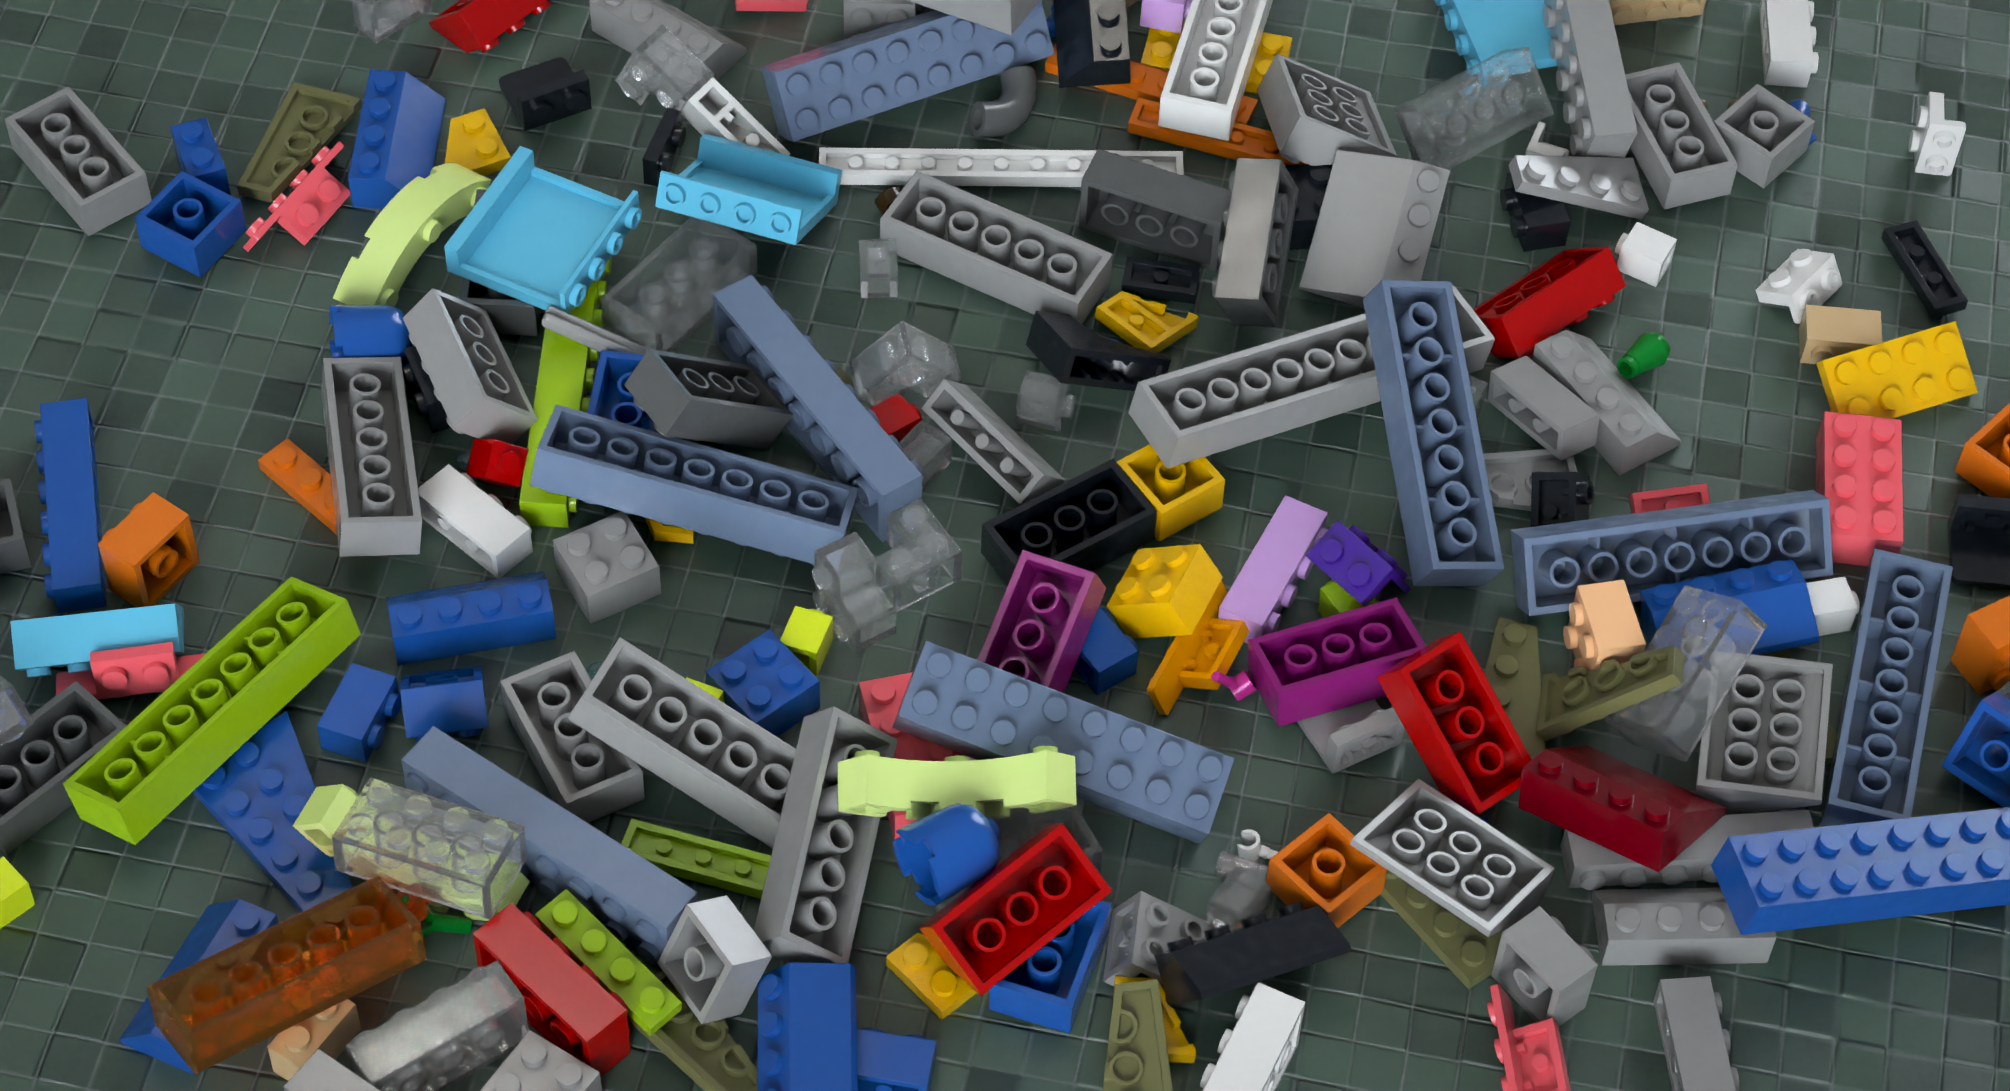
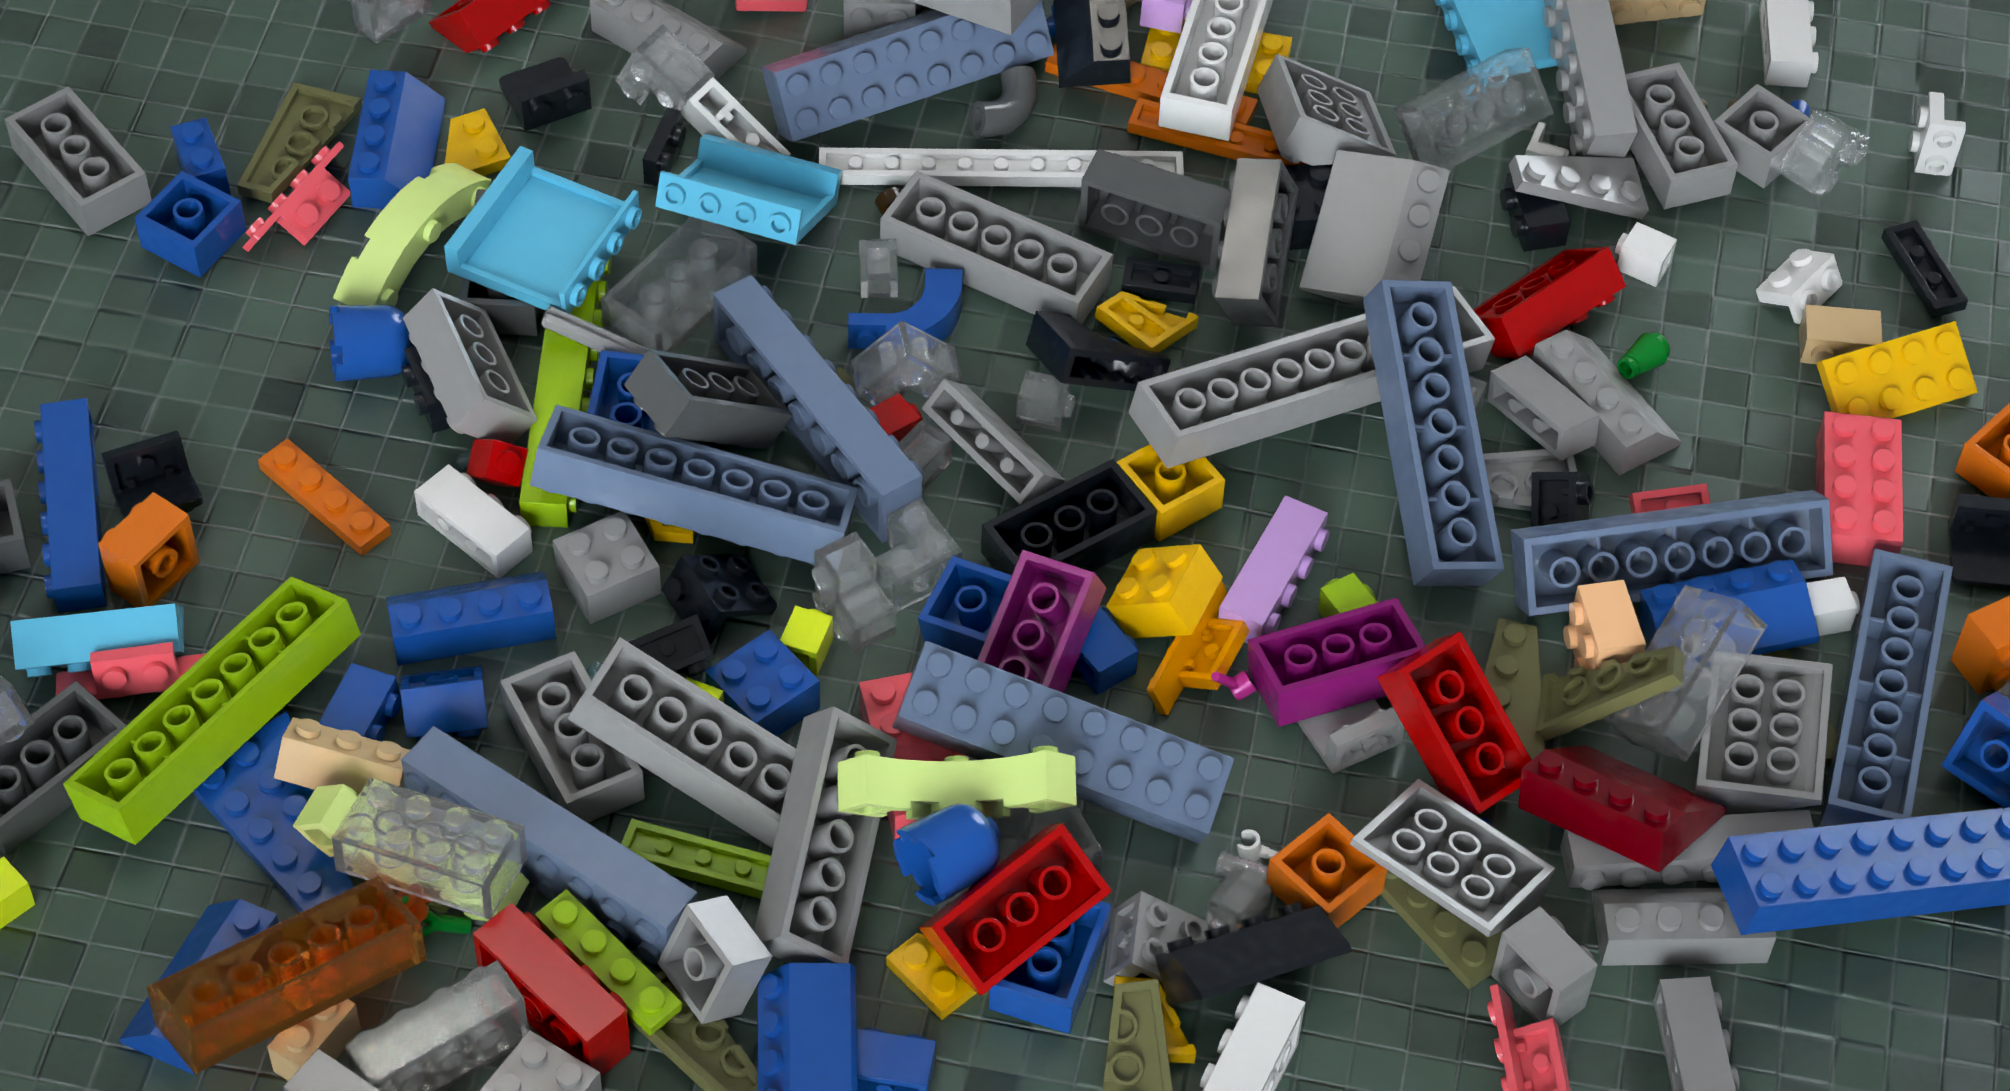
(151, 467): none -> black bracket
(327, 756): none -> tan brick
(371, 457): light grey brick -> none
(679, 646): none -> black bracket
(716, 589): none -> black bracket
(934, 313): none -> blue arch
(963, 606): none -> blue brick
(1356, 563): dark purple bracket -> none
(1820, 152): none -> clear brick

